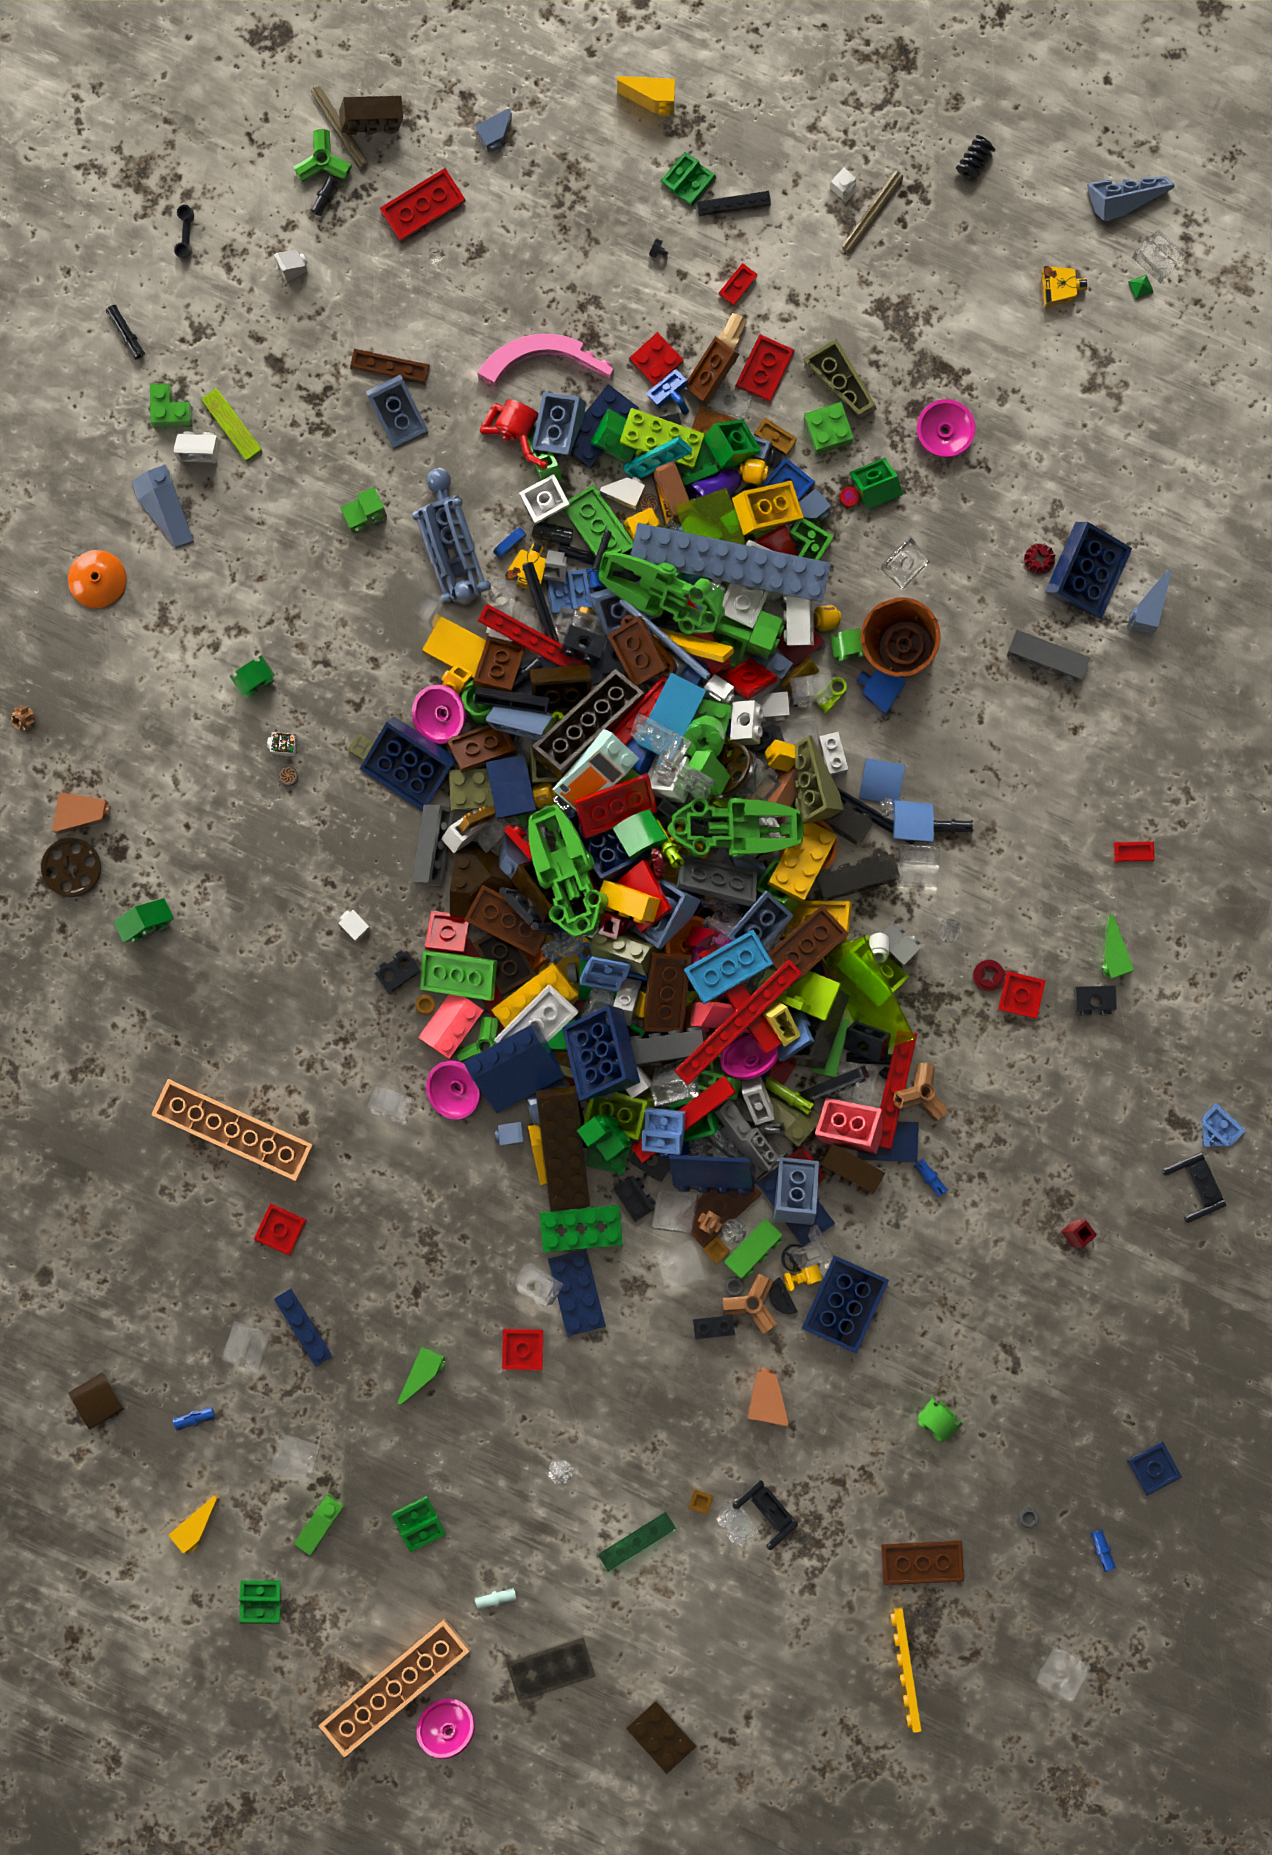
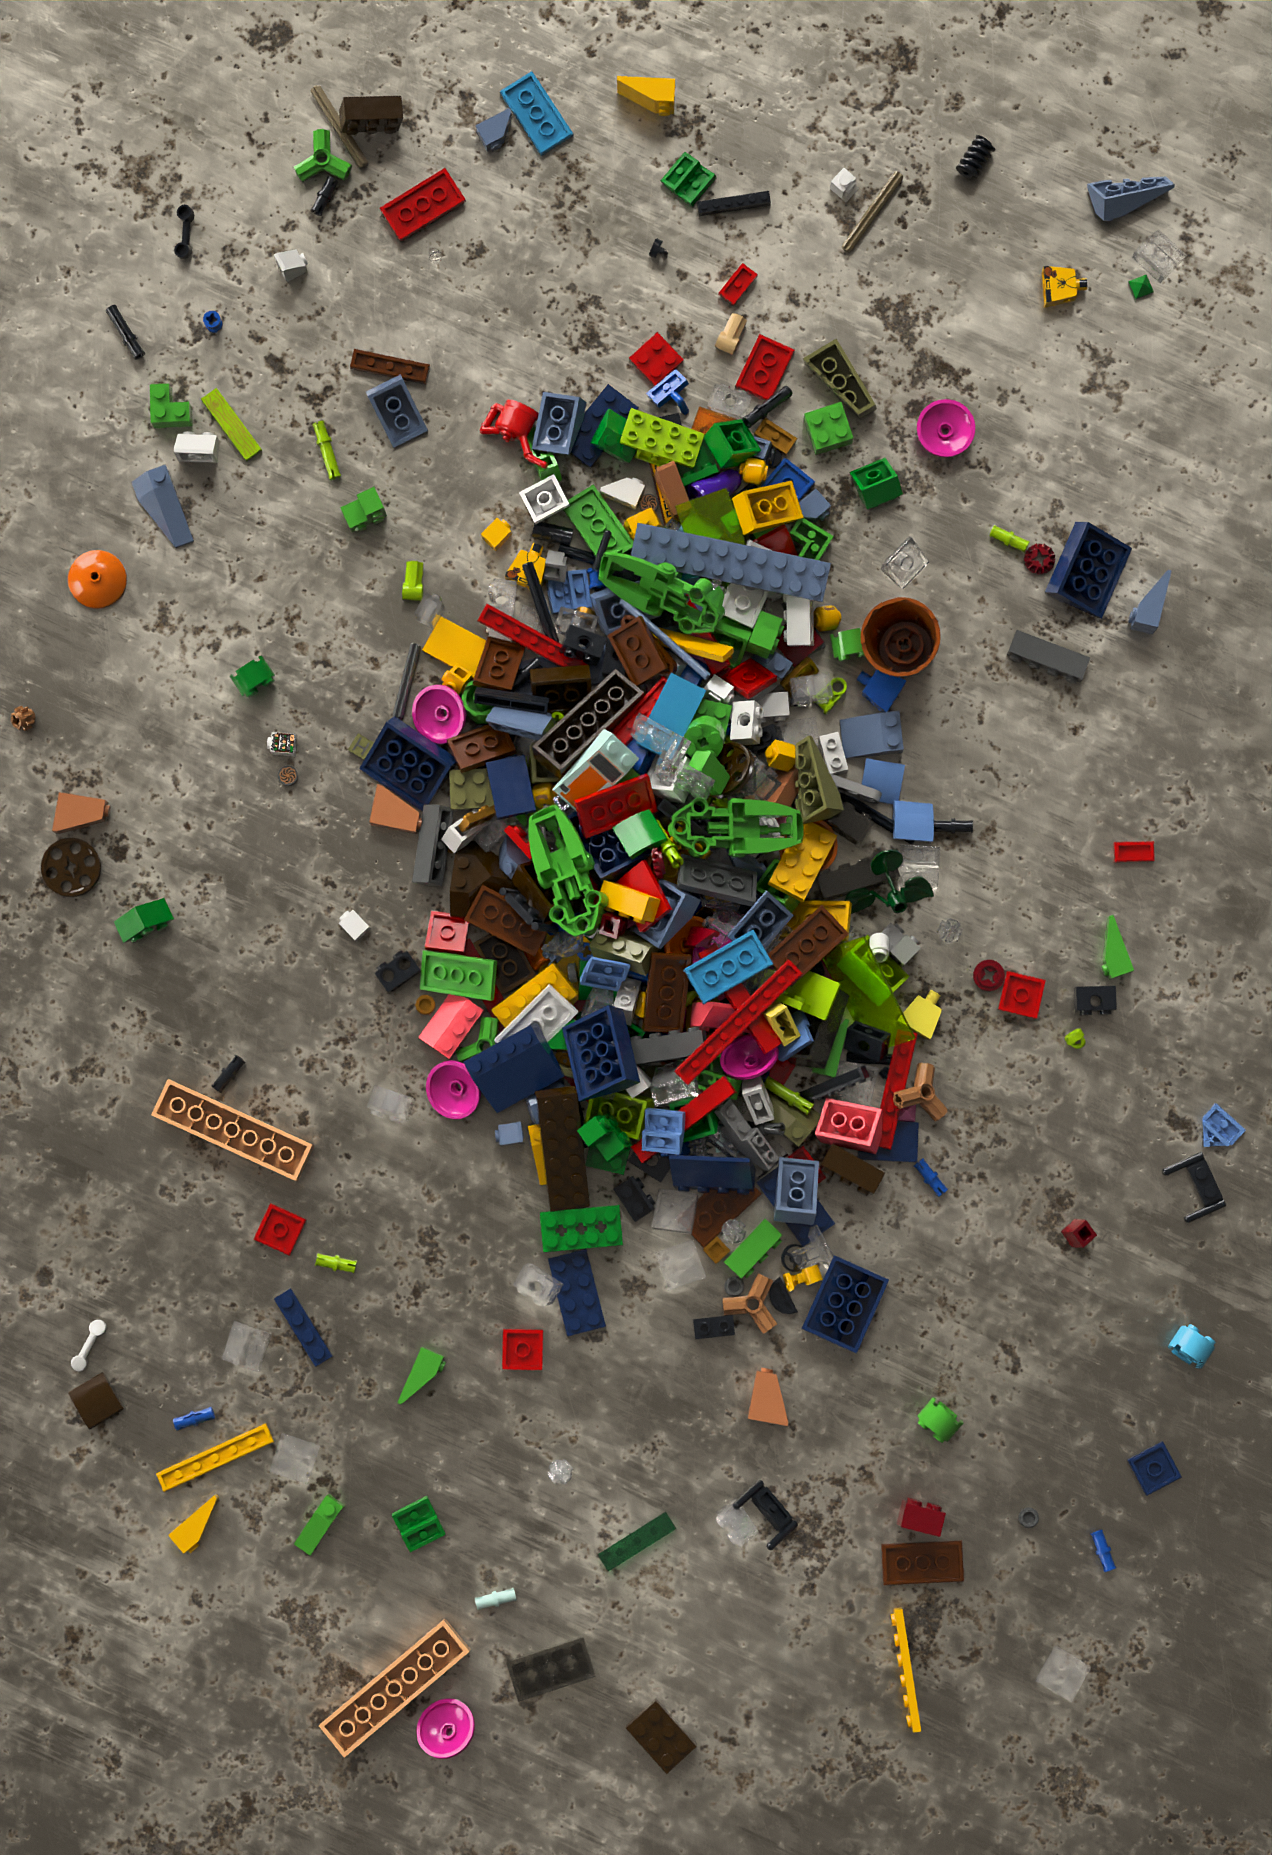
(96, 1328): none -> white bar
(215, 1457): none -> yellow tile
(217, 325): none -> blue bush
(228, 1073): none -> black pin
(260, 1602): green slope -> none
(323, 441): none -> lime pin
(335, 1263): none -> lime pin
(393, 813): none -> nougat slope
(406, 681): none -> dark grey axle
(413, 586): none -> lime piece
(437, 541): sand blue piece -> none
(497, 533): none -> yellow brick
(509, 543): blue beam -> none
(535, 345): bright pink arch -> none
(536, 113): none -> dark azure tile
(657, 457): teal tile -> none
(701, 1501): pearl gold plate -> none
(710, 1222): medium nougat gear -> none
(712, 370): reddish brown plate -> none
(761, 411): none -> black pin
(849, 497): red tile -> none
(857, 790): none -> light grey beam
(872, 735): none -> sand blue slope
(886, 806): clear plate -> none
(907, 1114): none -> bright pink slope
(914, 890): none -> dark green plant
(921, 1518): none -> dark red brick
(923, 1014): none -> light yellow torso
(1009, 538): none -> lime pin
(1073, 1037): none -> lime tile
(1192, 1346): none -> medium azure brick

